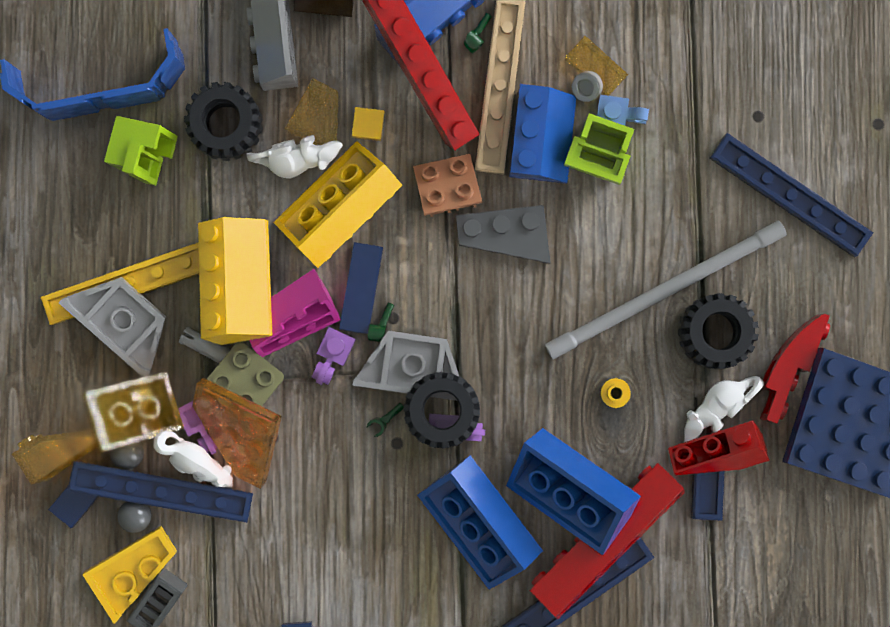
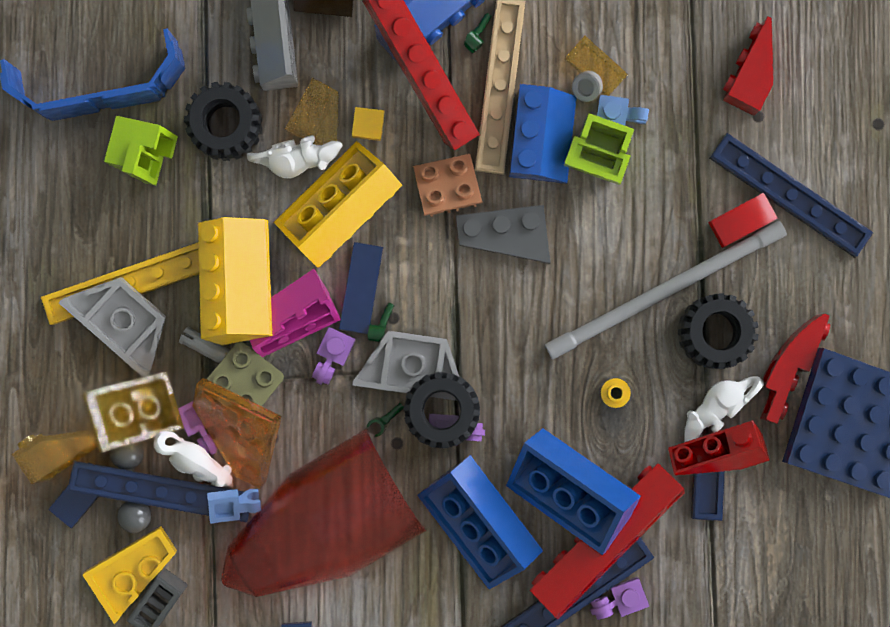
(227, 505): none -> medium blue plate
(322, 523): none -> clear red windscreen
(627, 597): none -> medium lavender plate
(742, 220): none -> red slope
(755, 75): none -> red slope

